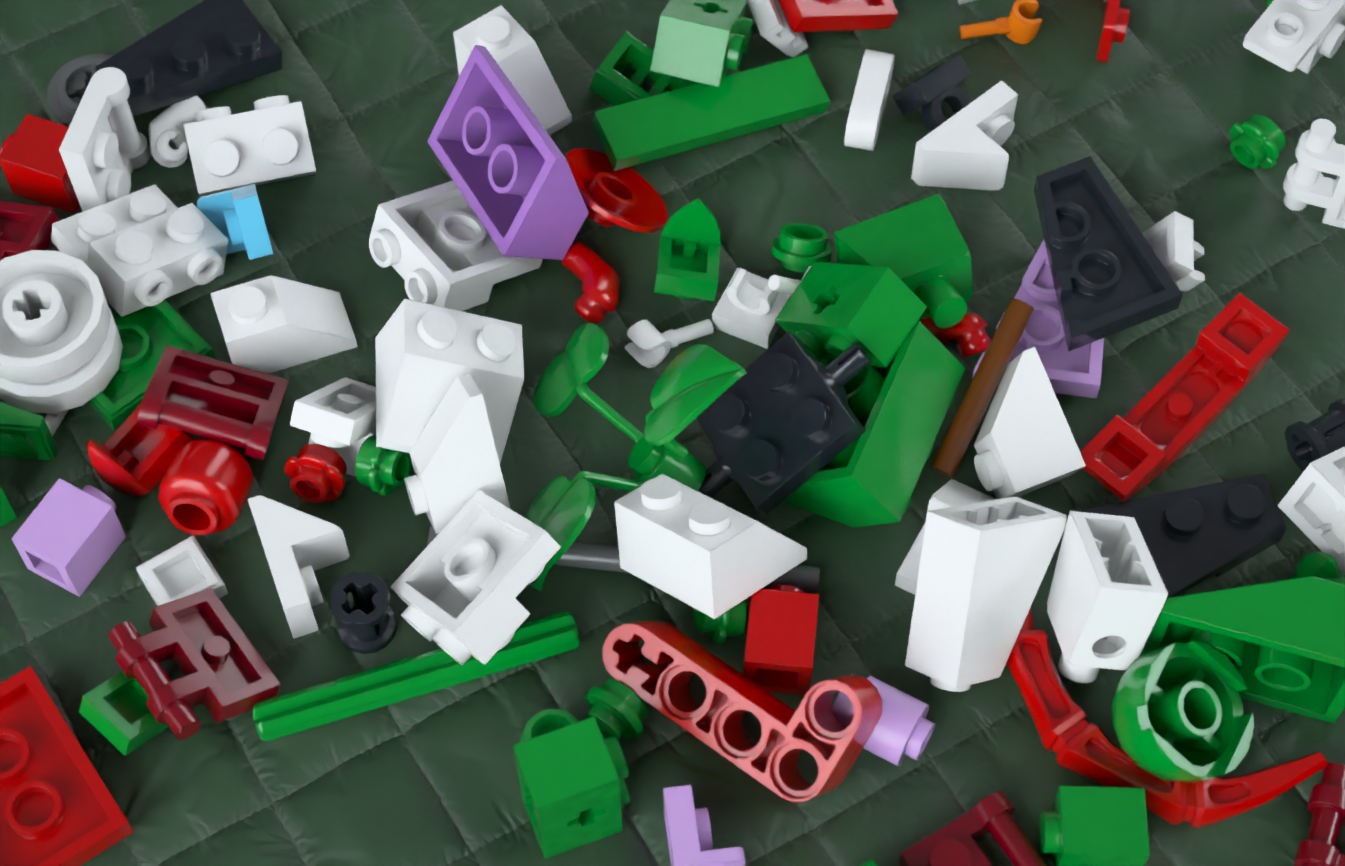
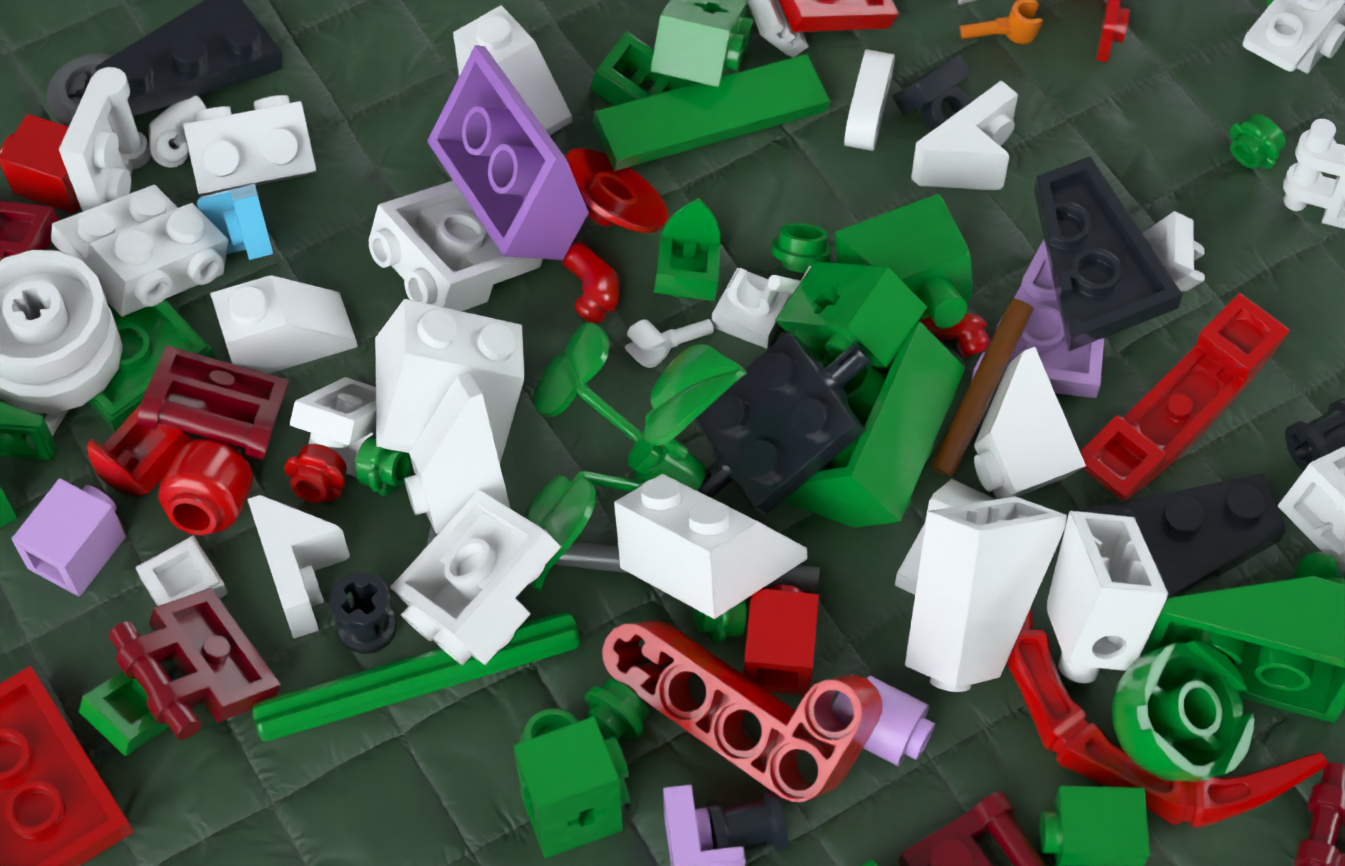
(749, 824): none -> black bush

